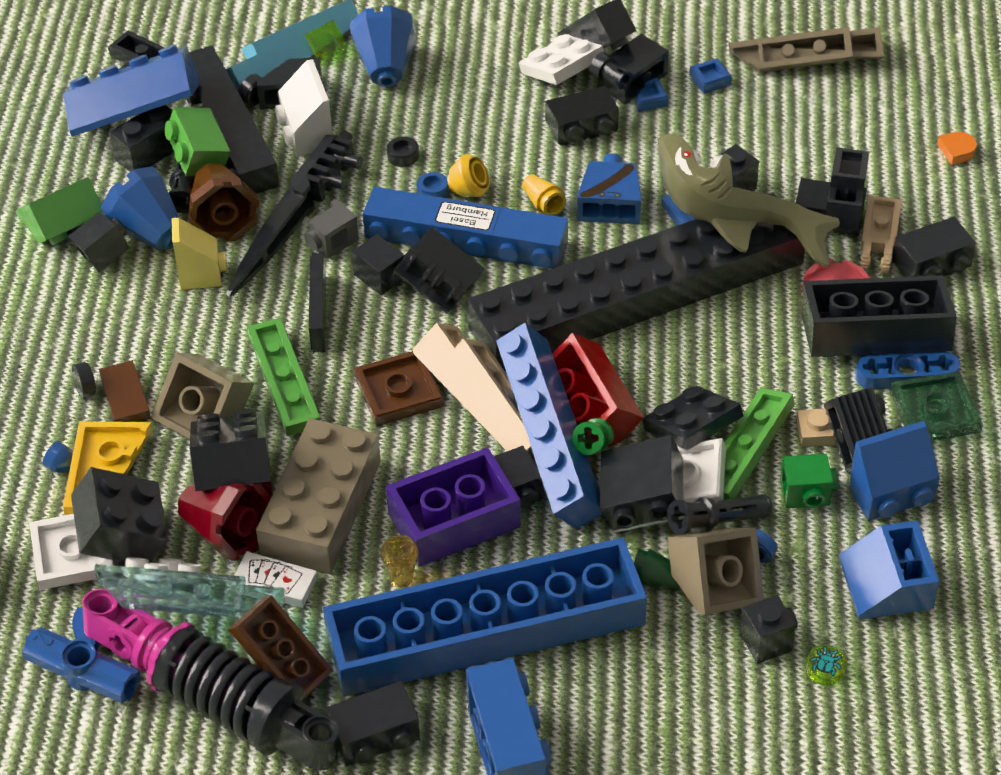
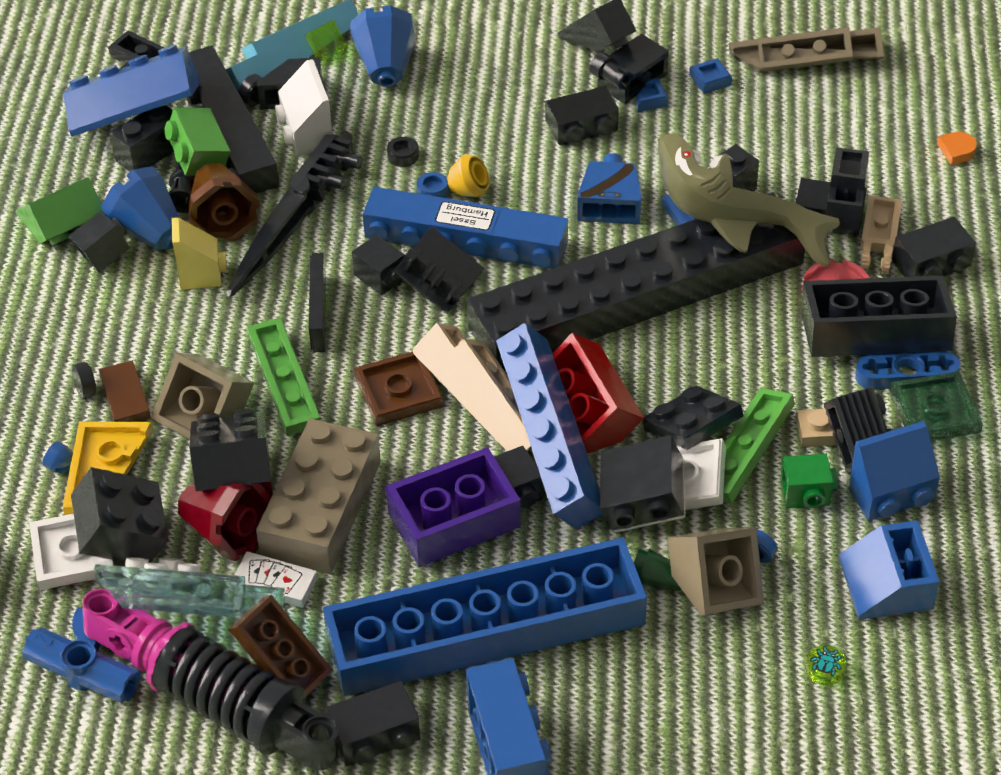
(332, 230): dark grey brick -> none
(399, 558): clear yellow cone -> none
(544, 195): yellow cone -> none
(560, 59): white plate -> none
(588, 445): green bush -> none
(752, 508): black pin -> none
(768, 628): black brick -> none

